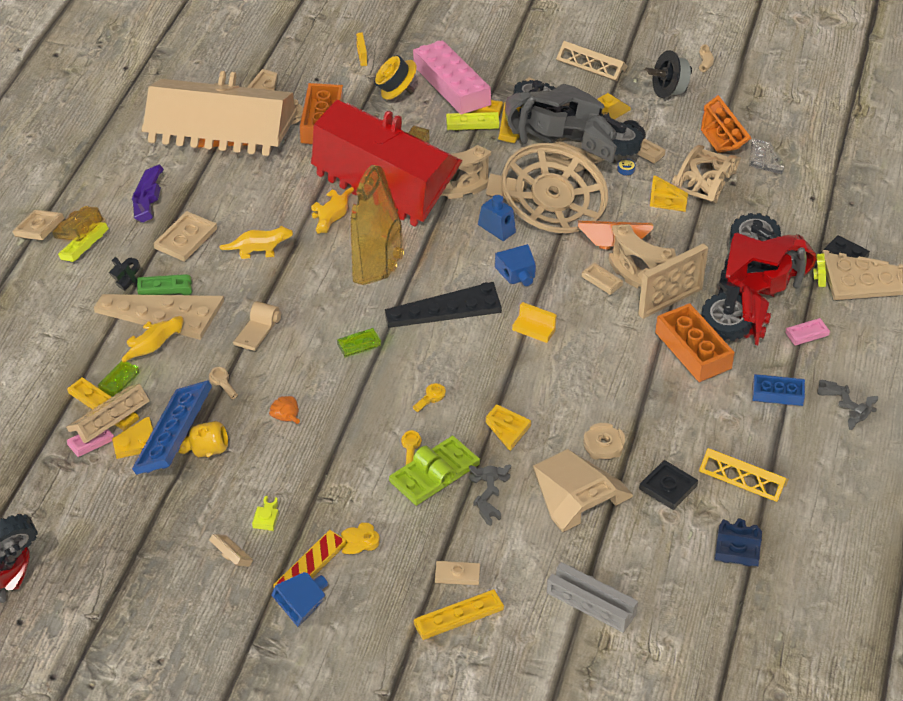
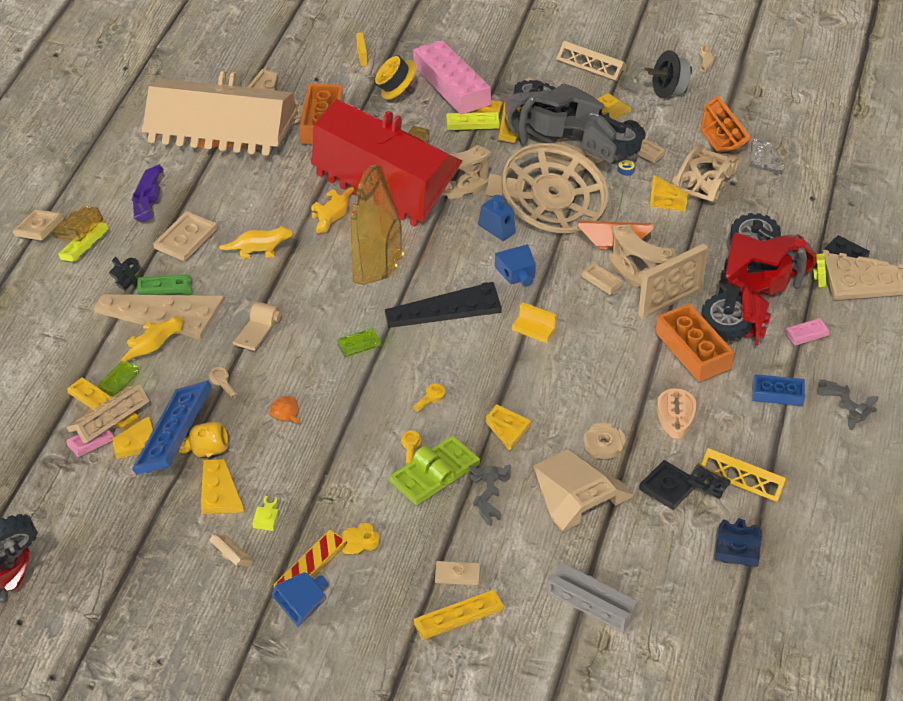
(218, 489): none -> yellow wing
(685, 414): none -> light nougat piece
(717, 482): none -> black hips

